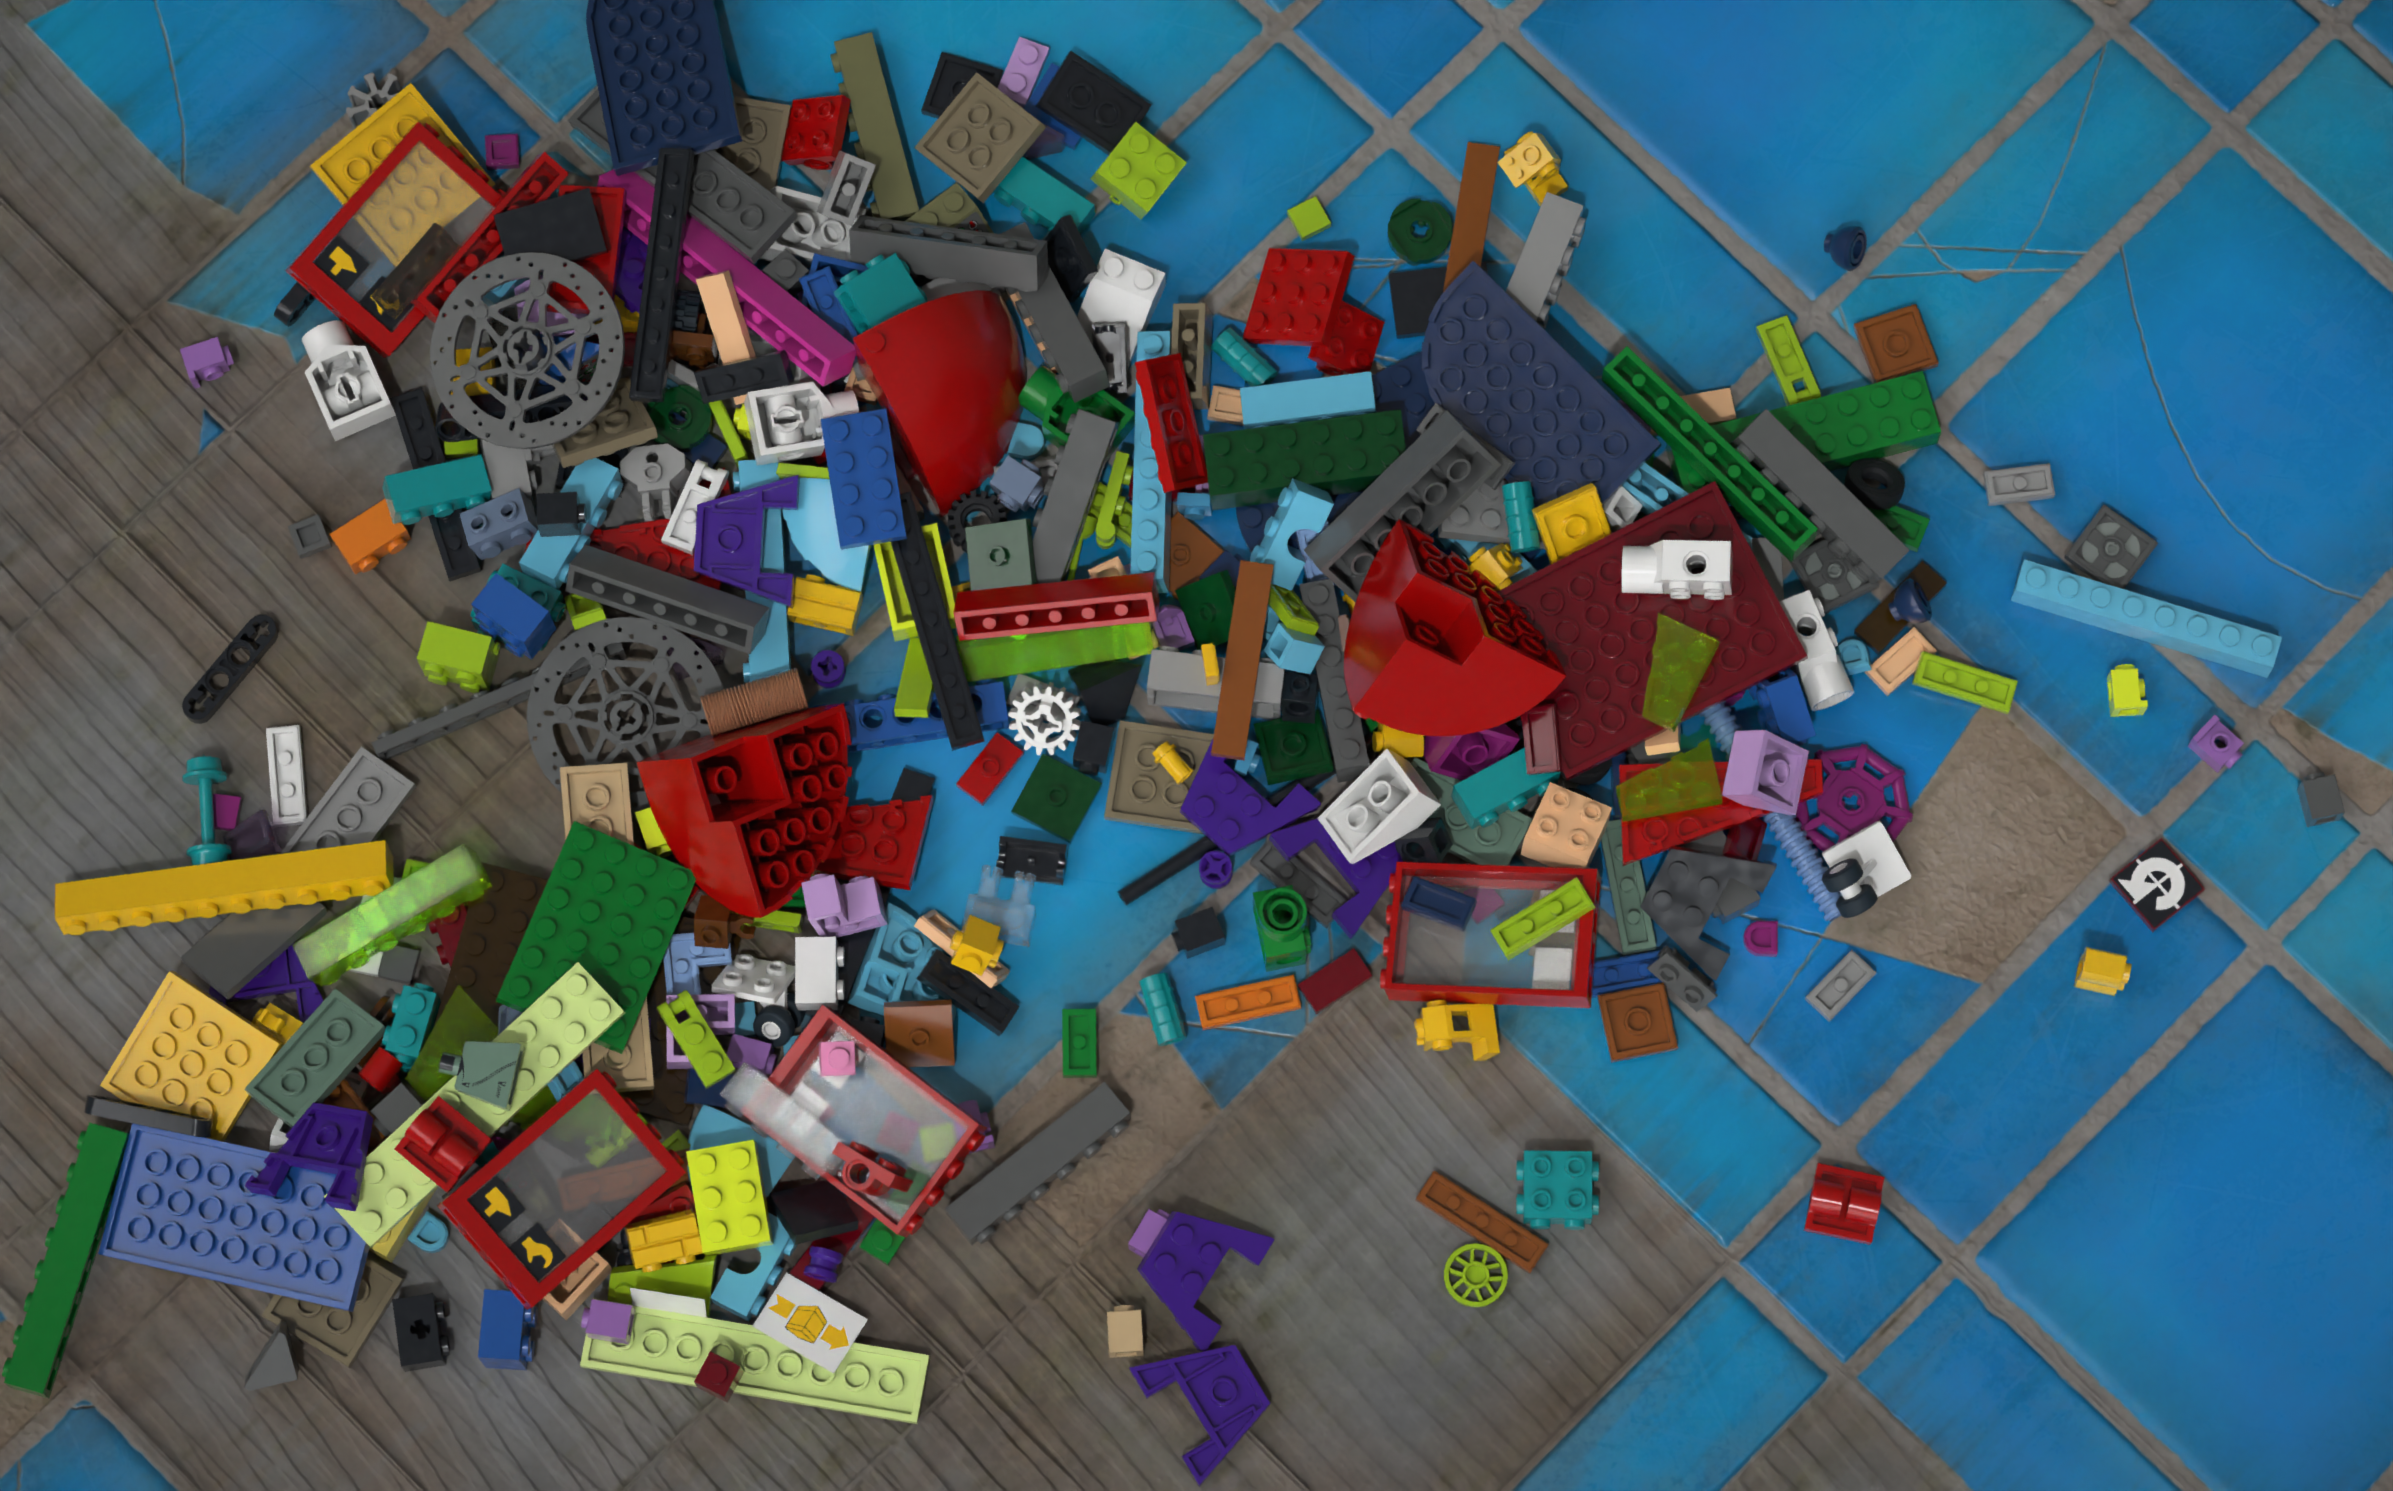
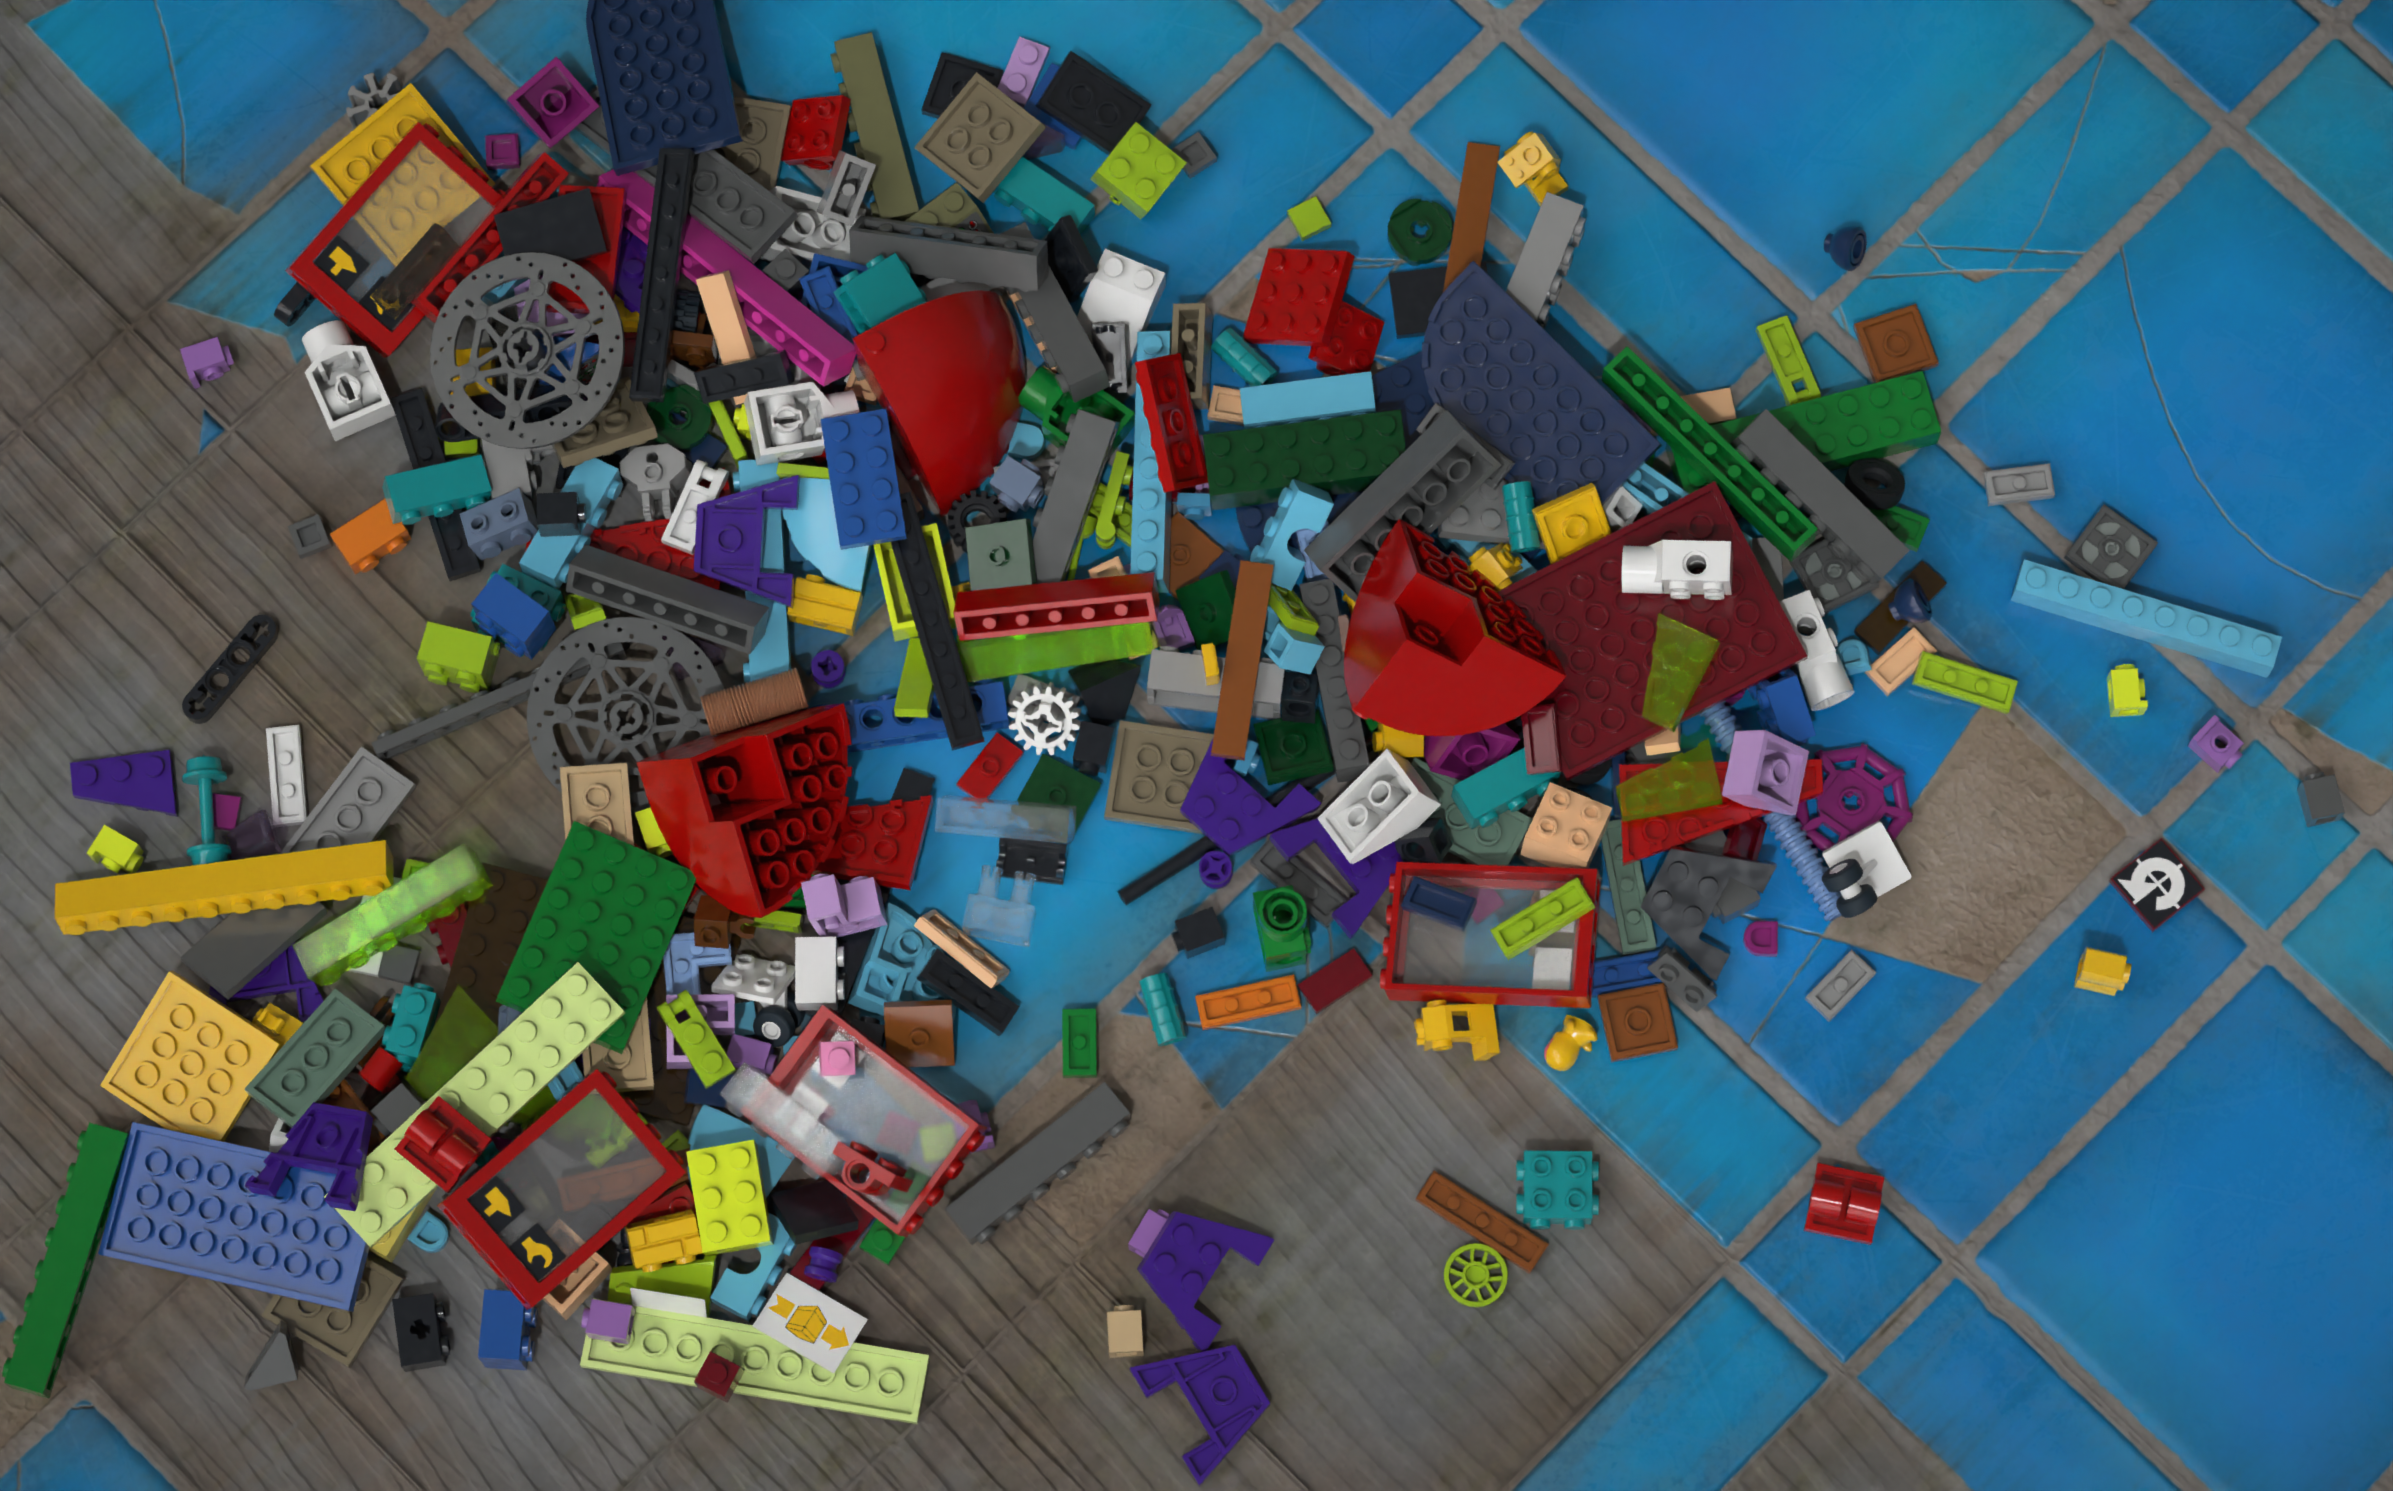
(116, 851): none -> neon yellow brick
(128, 780): none -> dark purple wing
(149, 1116): black beam -> none
(485, 1071): sand green torso -> none
(552, 103): none -> magenta slope
(976, 945): yellow brick -> none
(1005, 819): none -> clear brick
(1172, 762): yellow pin -> none
(1196, 154): none -> dark grey plate
(1565, 1045): none -> yellow animal

